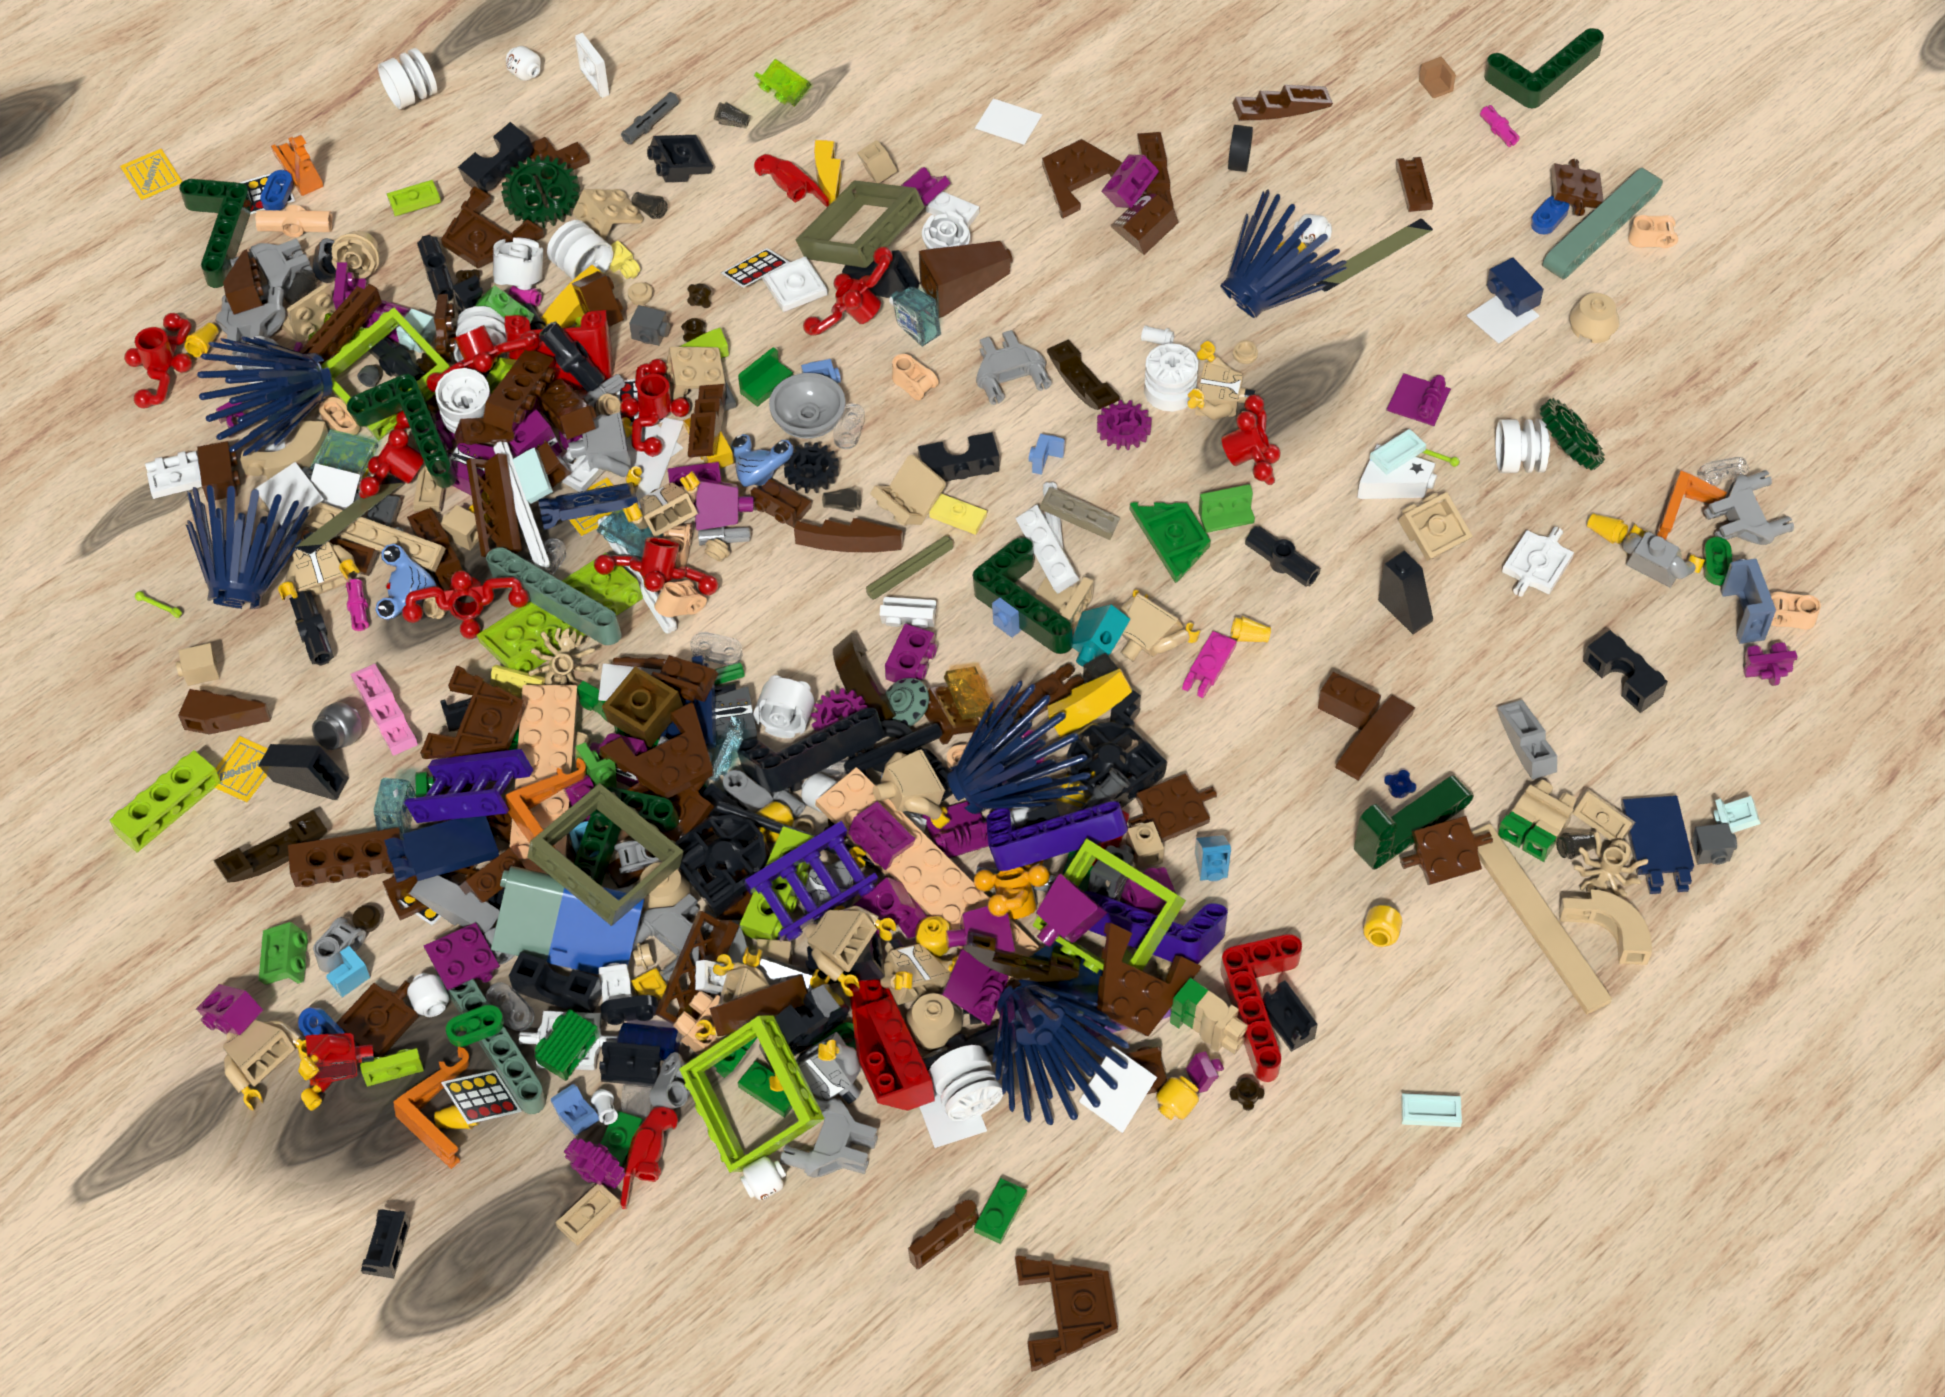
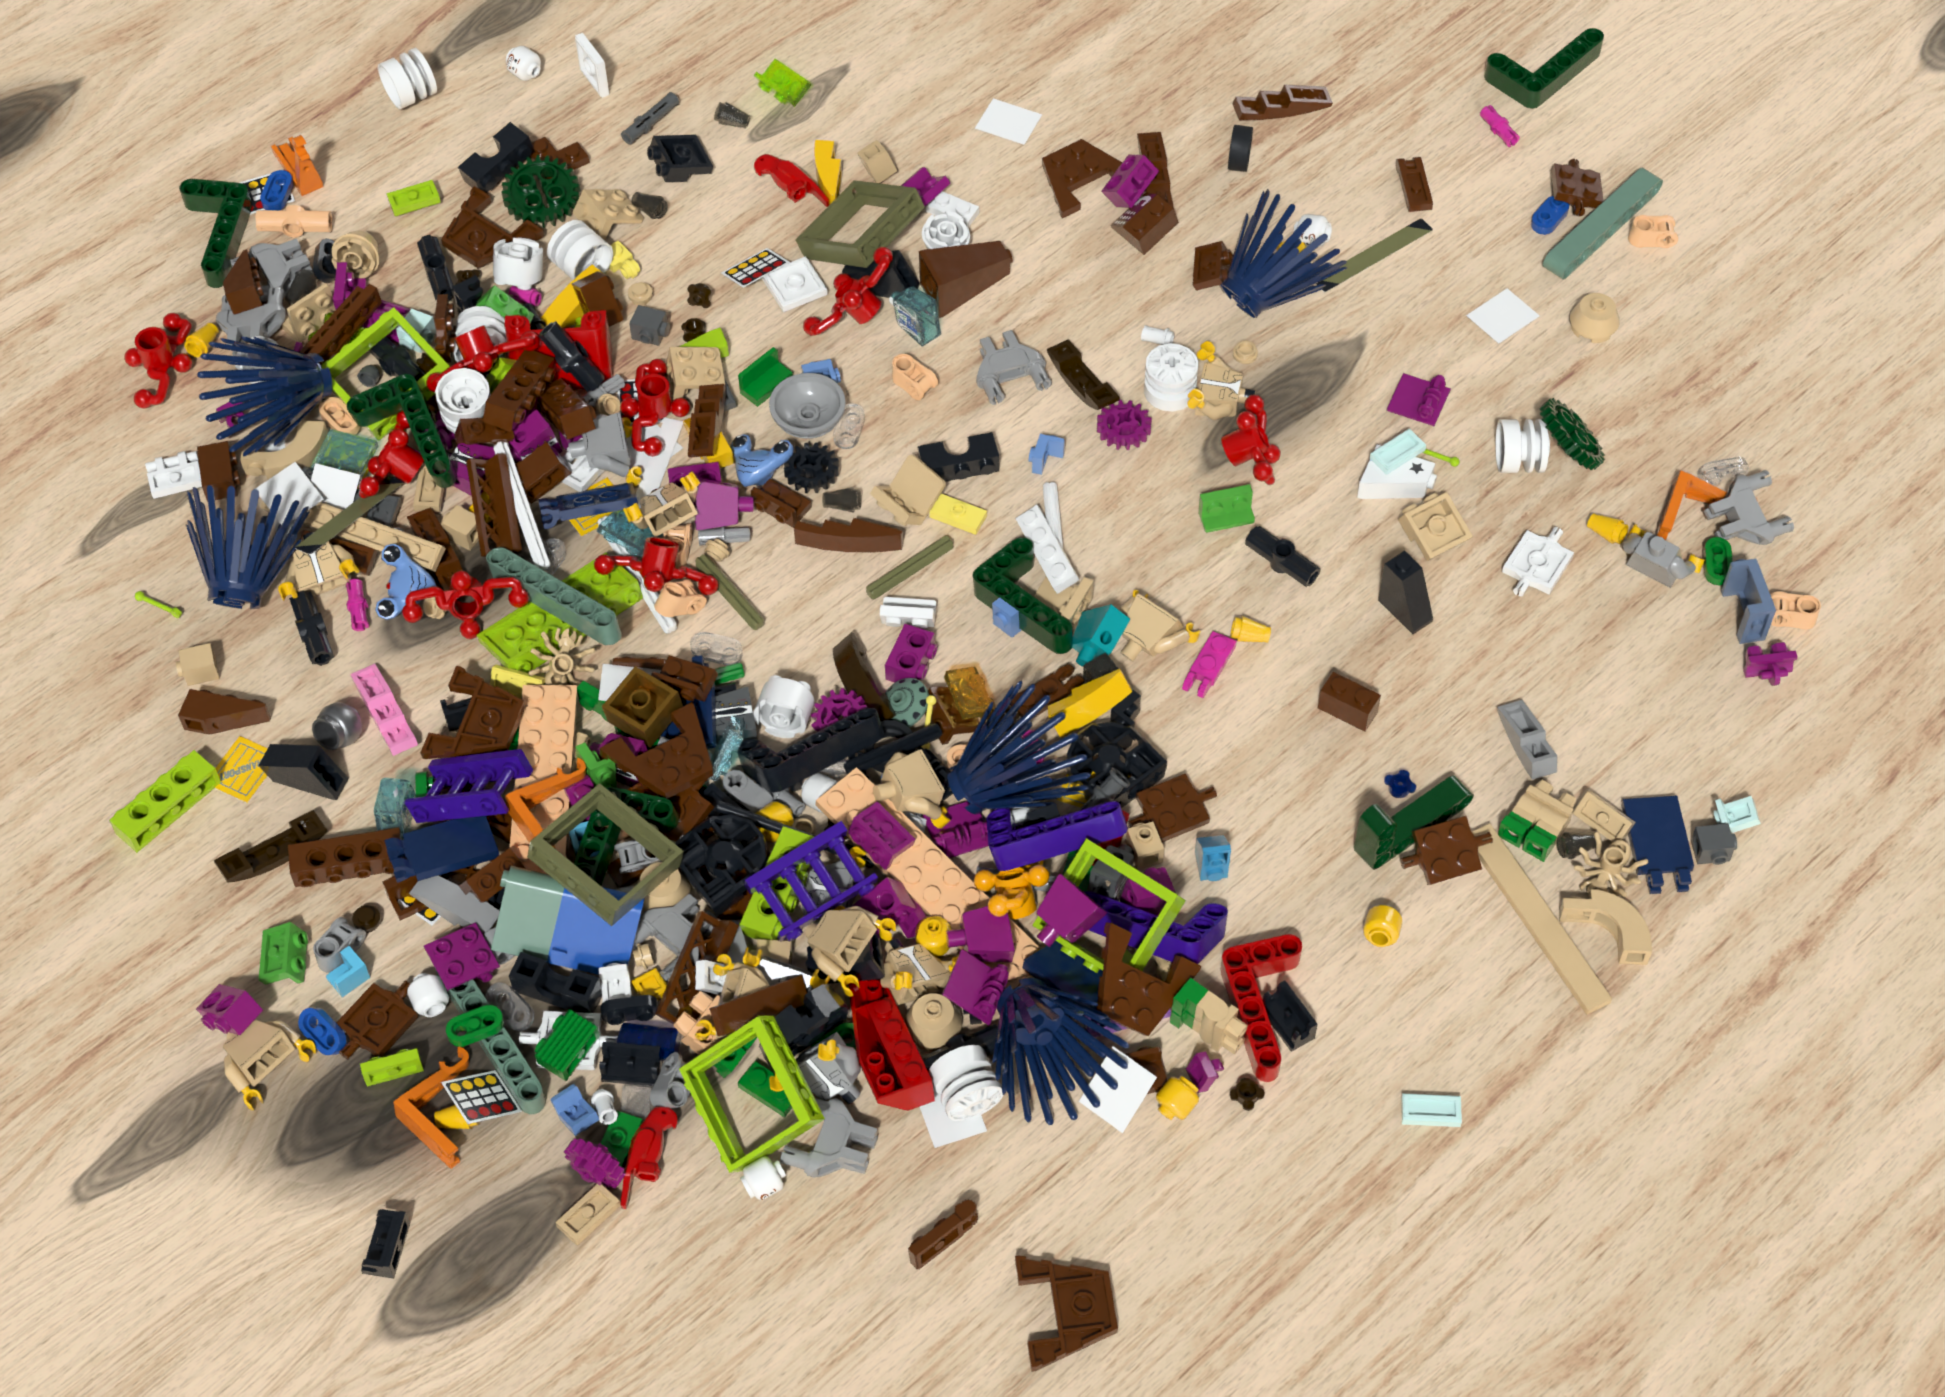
(151, 174): yellow sticker -> none
(330, 1060): torso -> none
(532, 475): light aqua tile -> none
(731, 593): none -> olive axle
(930, 700): none -> light yellow hinge
(1000, 1211): green plate -> none
(1019, 966): dark brown slope -> none
(1079, 513): dark tan tile -> none
(1173, 535): green wing -> none
(1211, 265): none -> reddish brown bracket
(1375, 737): reddish brown slope -> none
(1437, 77): medium nougat panel -> none
(1514, 287): dark blue brick -> none
(1611, 655): black arch -> none

